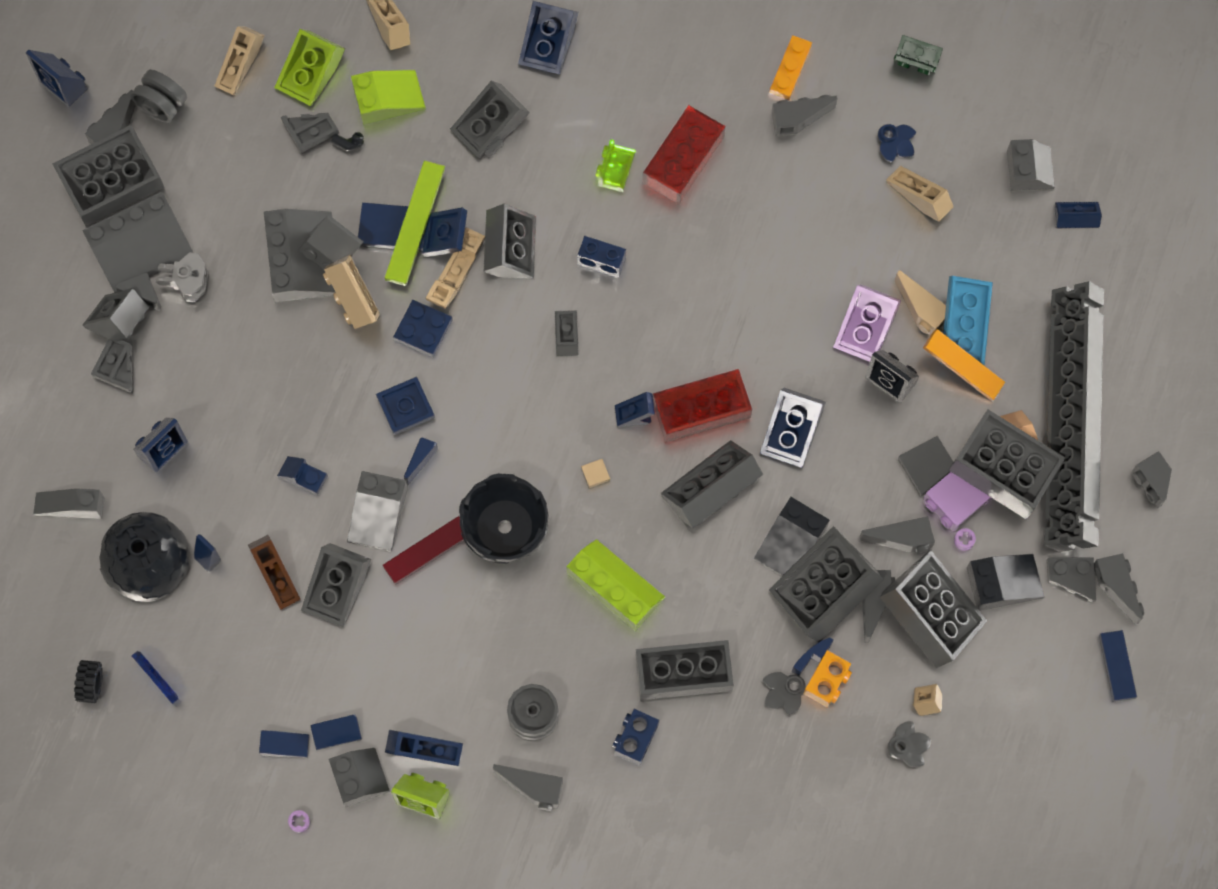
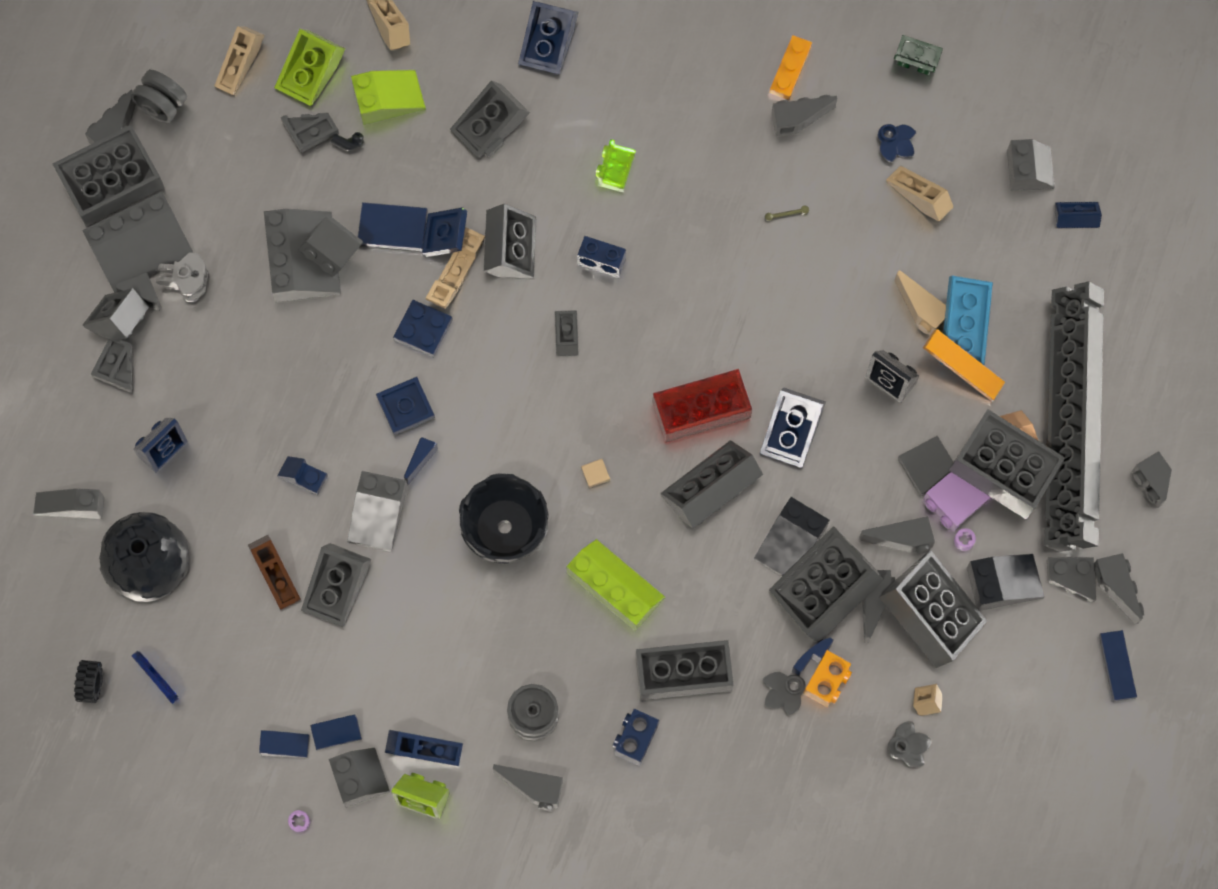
(57, 76): dark blue slope -> none
(205, 553): dark blue slope -> none
(351, 292): tan slope -> none
(414, 223): lime tile -> none
(424, 551): dark red tile -> none
(635, 410): dark blue slope -> none
(683, 154): clear red brick -> none
(804, 211): none -> olive hinge
(866, 322): lavender slope -> none

